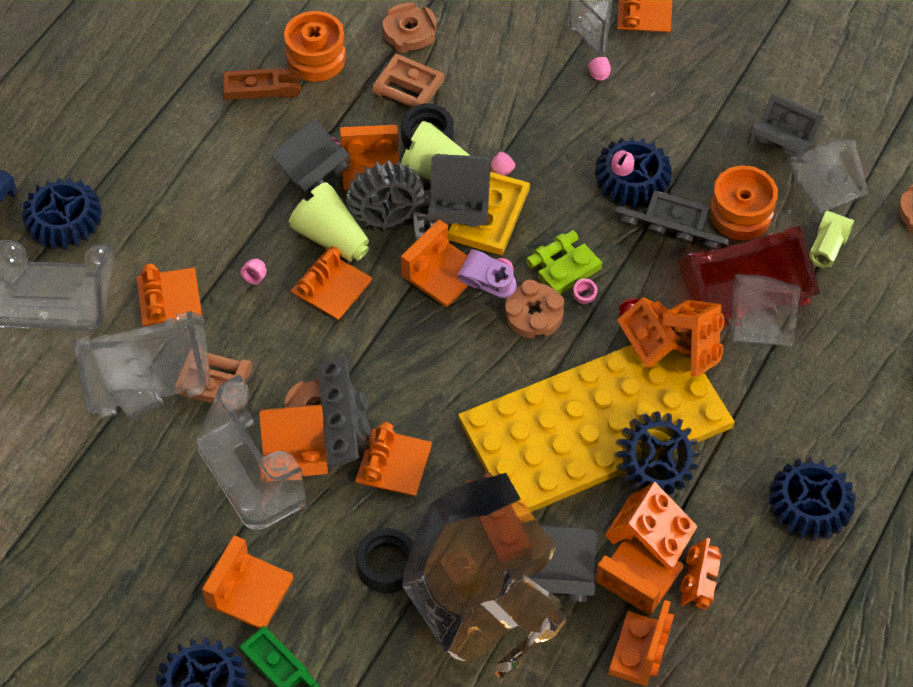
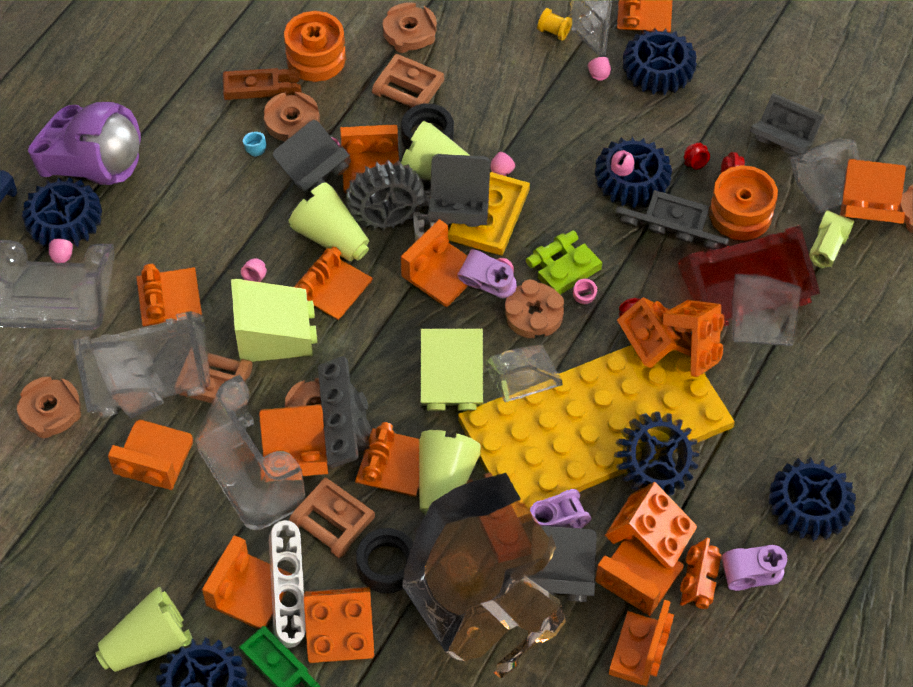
(53, 421): none -> nougat plate
(60, 250): none -> bright pink hinge
(88, 143): none -> medium lavender piece
(144, 633): none -> yellowish green cone
(151, 454): none -> orange bracket
(255, 143): none -> medium azure hinge
(272, 321): none -> yellowish green slope
(281, 106): none -> nougat plate
(283, 583): none -> white beam
(337, 508): none -> nougat plate
(339, 624): none -> orange bracket
(444, 464): none -> yellowish green cone
(451, 368): none -> yellowish green slope
(523, 372): none -> clear slope
(554, 24): none -> yellow bush
(561, 510): none -> lavender piece
(659, 67): none -> dark blue gear
(696, 156): none -> red plate
(732, 160): none -> red plate
(752, 567): none -> lavender piece
(873, 191): none -> orange bracket

